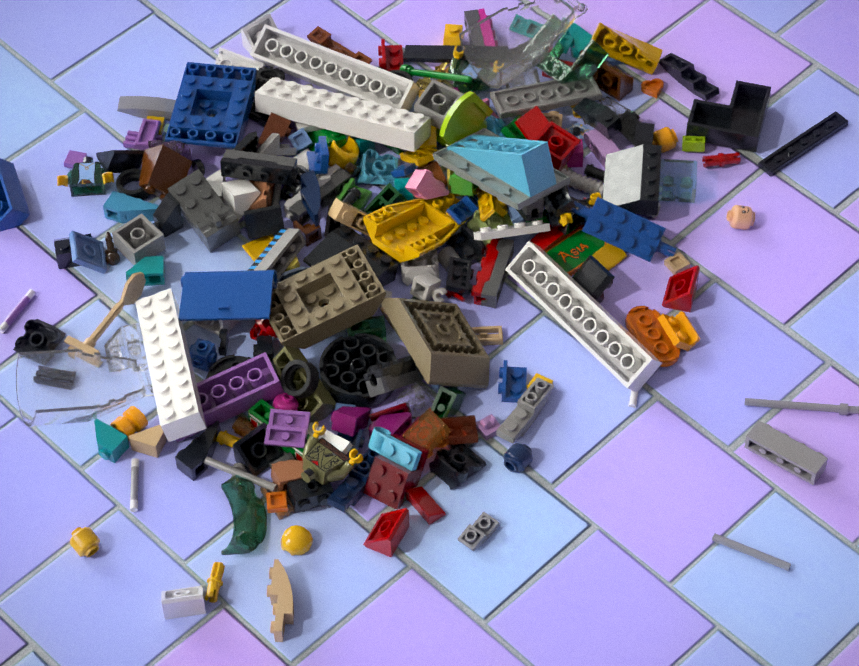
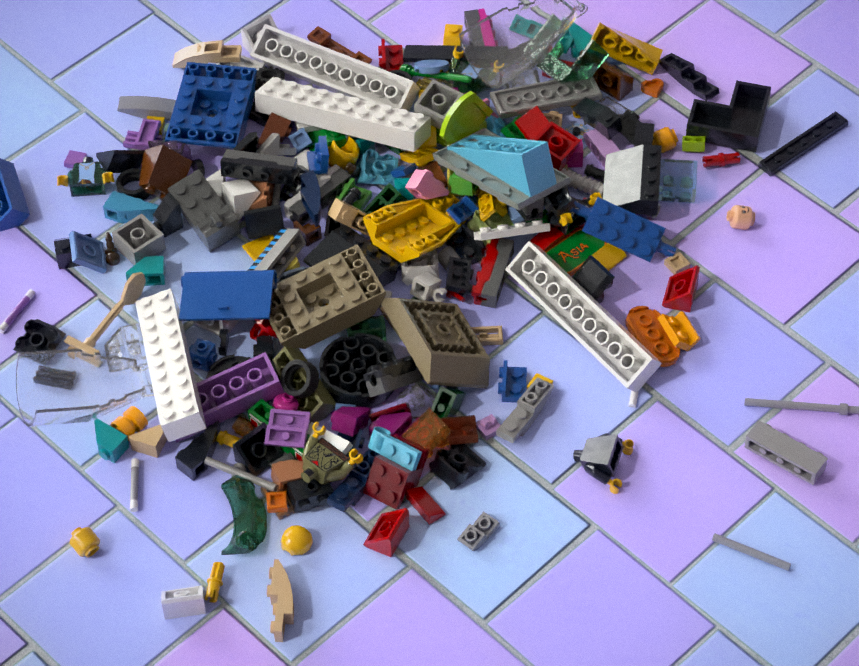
(207, 53): none -> tan slope
(431, 66): none -> medium blue tile
(518, 457): dark blue head -> none
(602, 458): none -> torso

